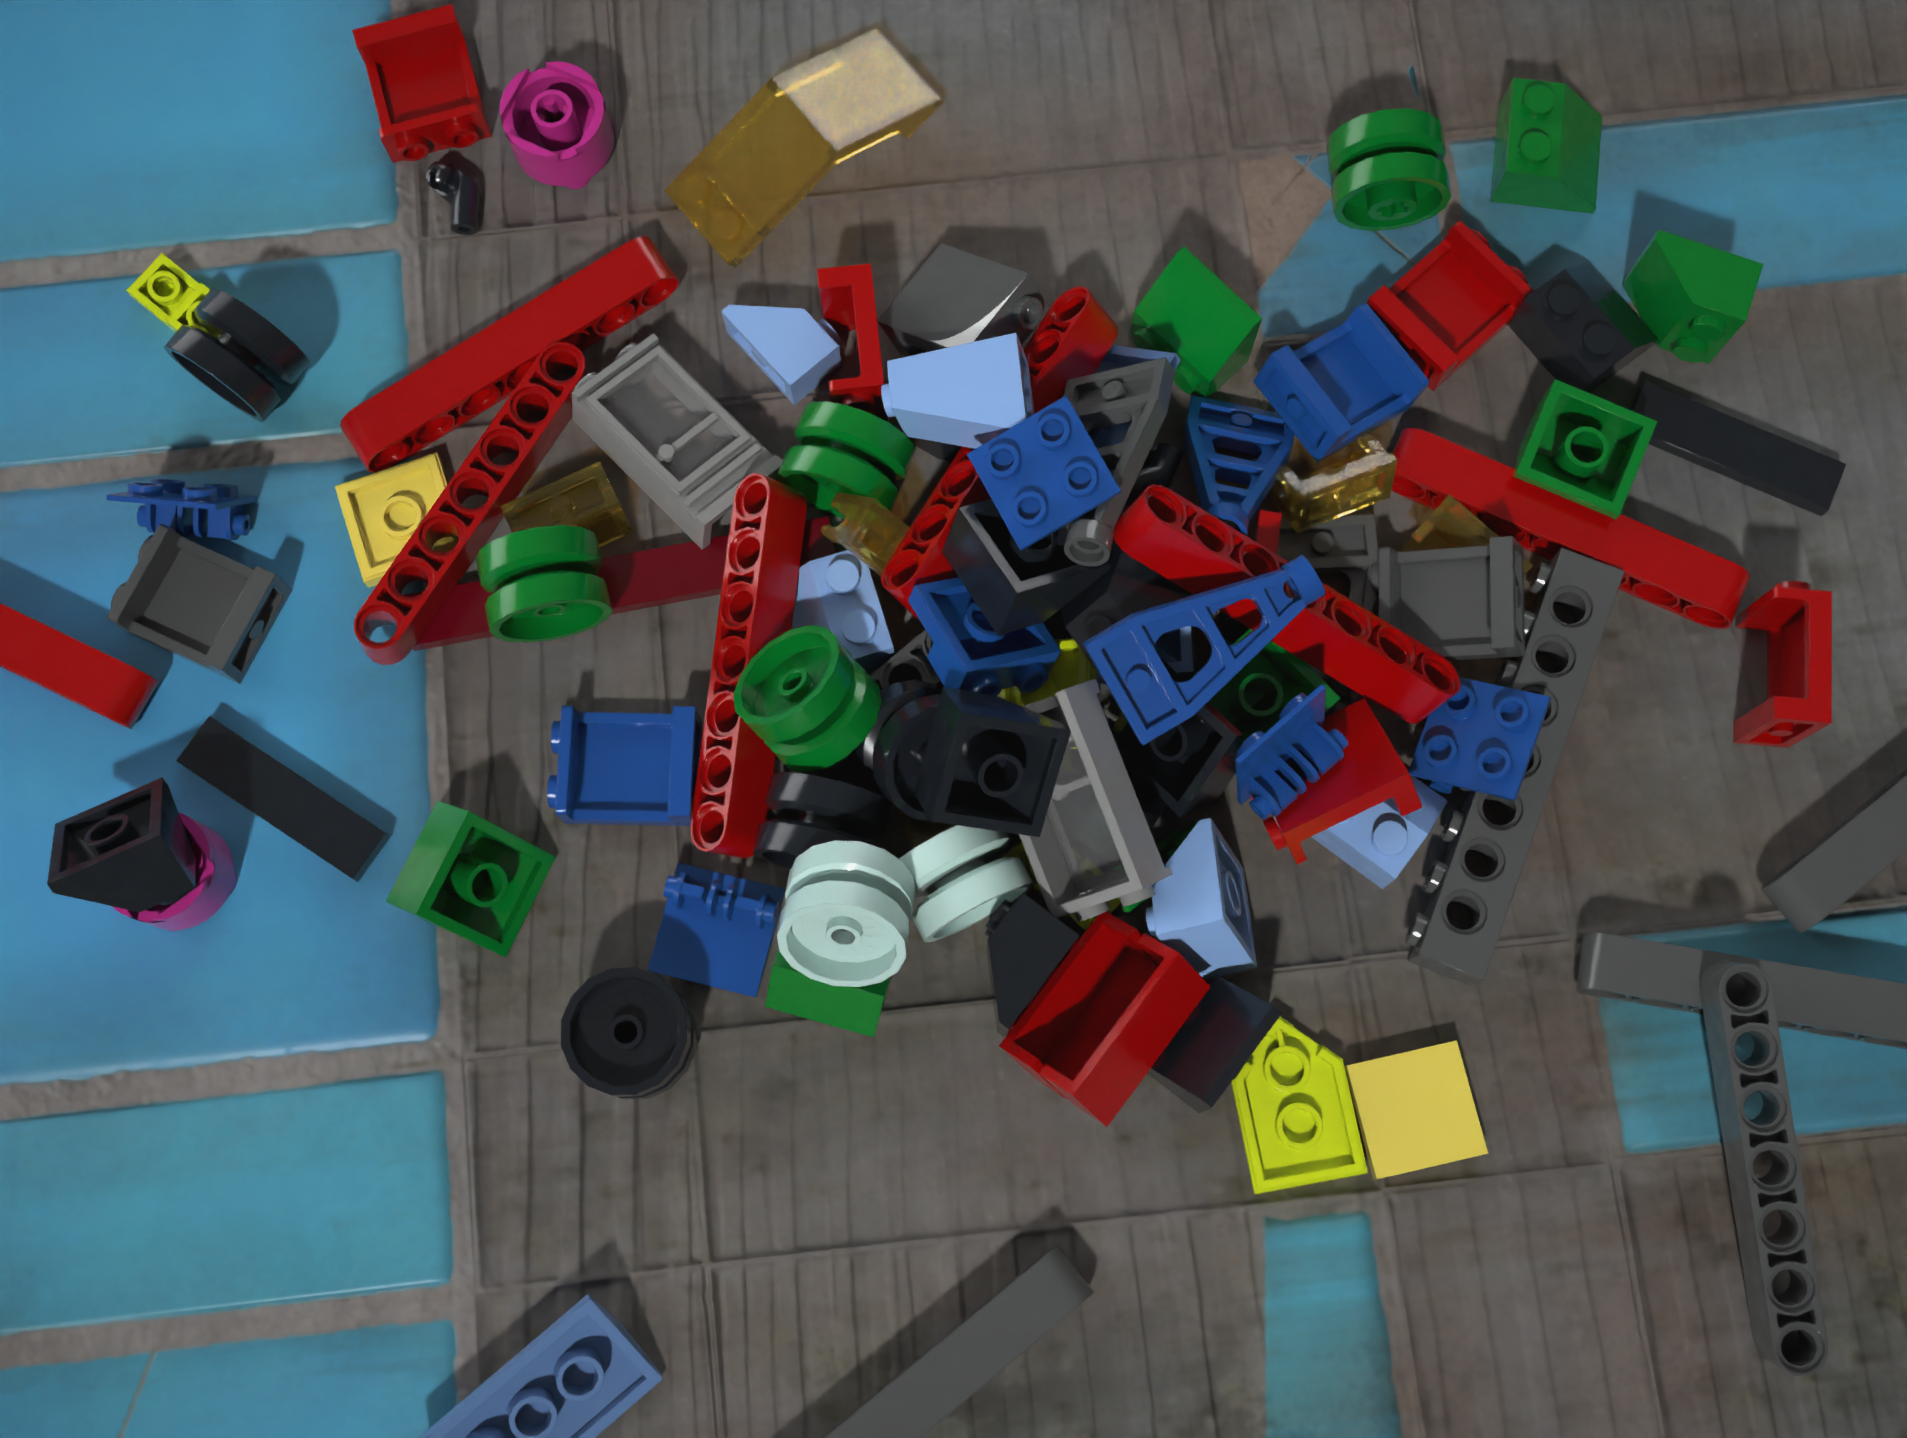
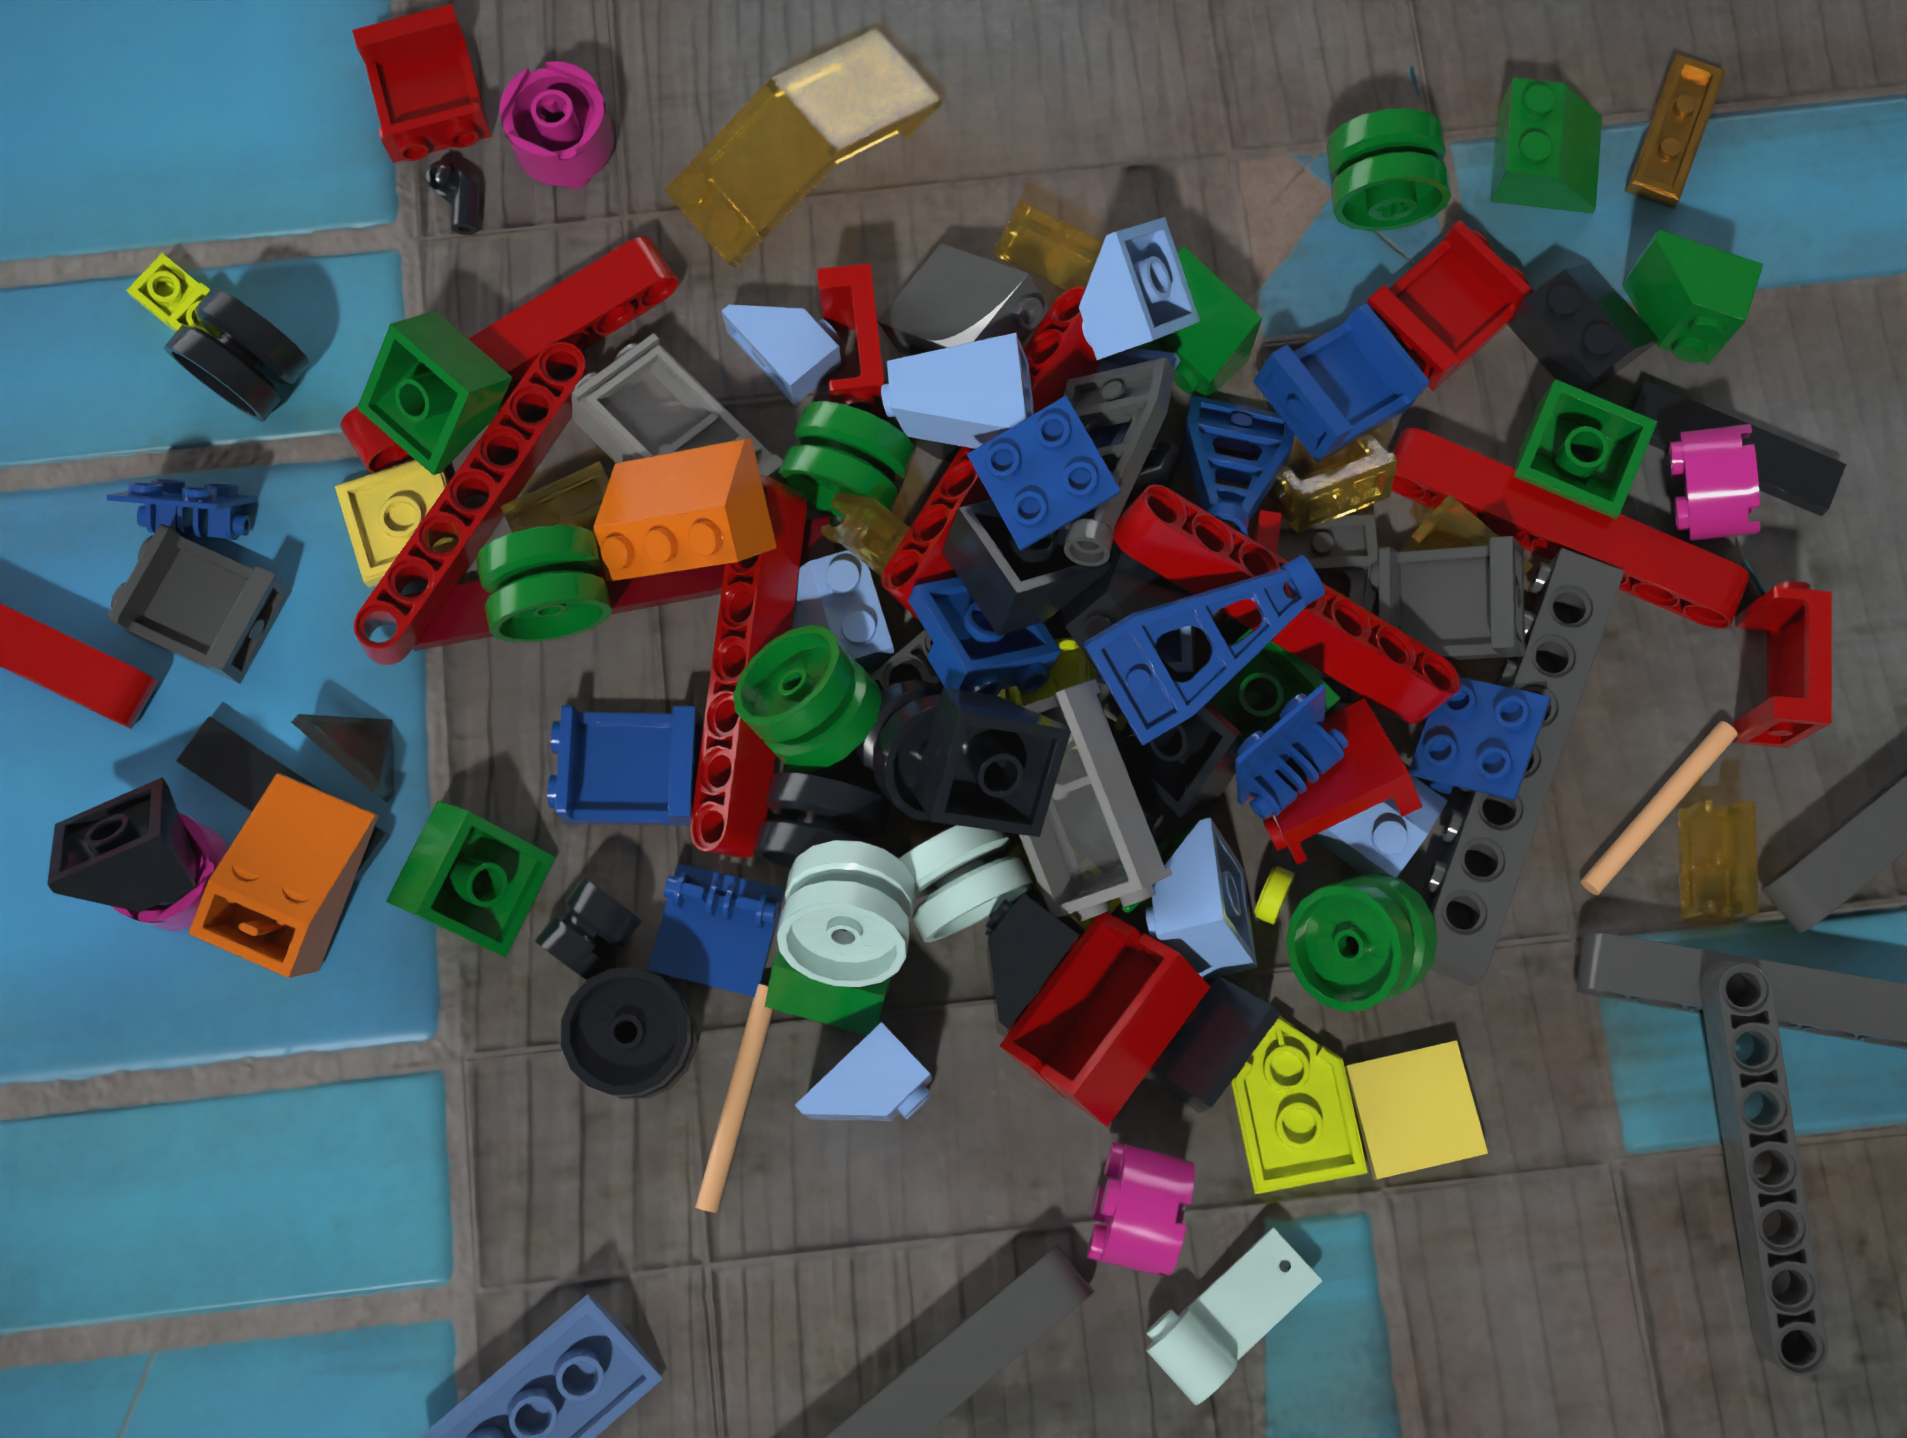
(285, 878): none -> orange slope
(358, 745): none -> clear smoke slope
(432, 389): none -> green slope
(588, 930): none -> black wheel
(683, 511): none -> orange slope
(735, 1103): none -> light nougat bar
(870, 1083): none -> light blue slope
(1048, 247): none -> clear yellow hinge
(1136, 290): none -> light blue slope
(1141, 1210): none -> dark pink brick
(1230, 1316): none -> light aqua door
(1274, 894): none -> neon yellow tile
(1361, 941): none -> green wheel
(1658, 808): none -> light nougat bar
(1675, 131): none -> pearl gold tile
(1717, 482): none -> dark pink brick
(1718, 862): none -> clear yellow hinge
(1753, 578): none -> teal sticker

